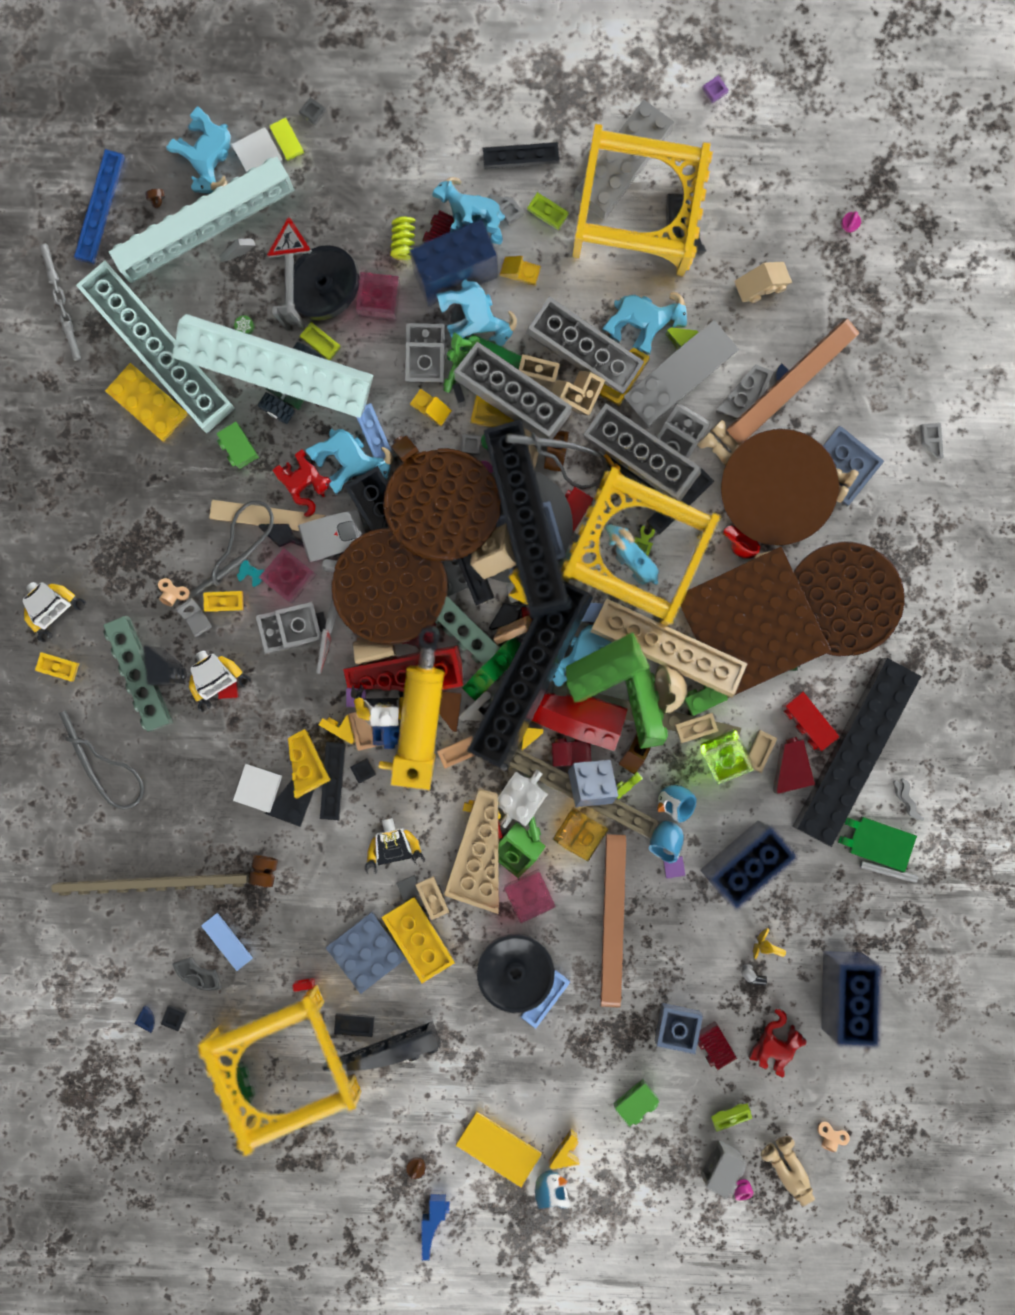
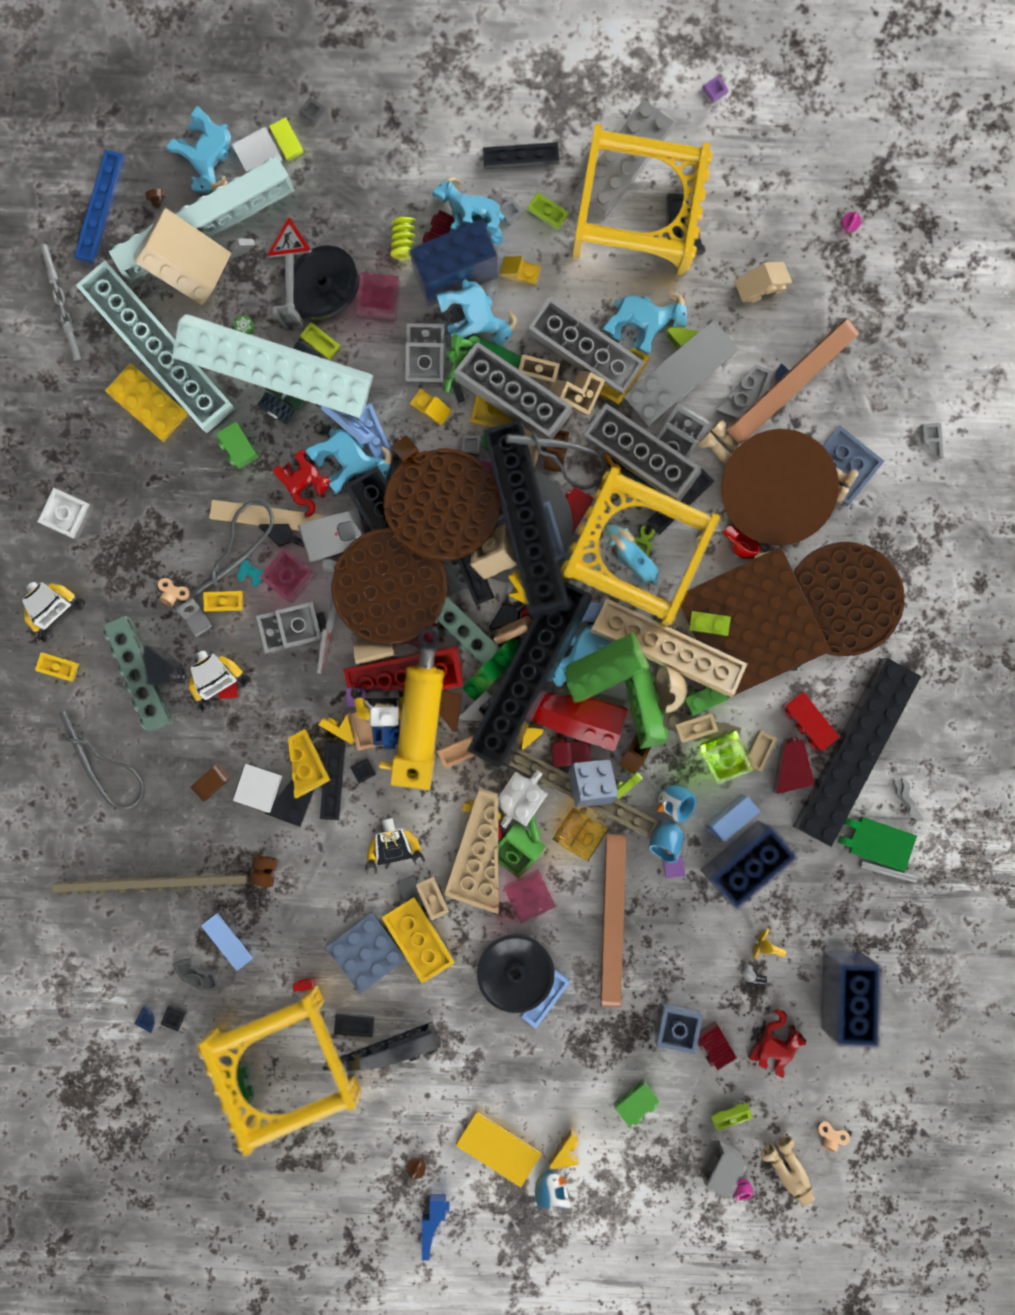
(63, 513): none -> white tile
(182, 256): none -> tan slope
(210, 782): none -> reddish brown beam
(351, 425): none -> light blue tile
(710, 623): none -> lime plate
(732, 818): none -> light blue brick

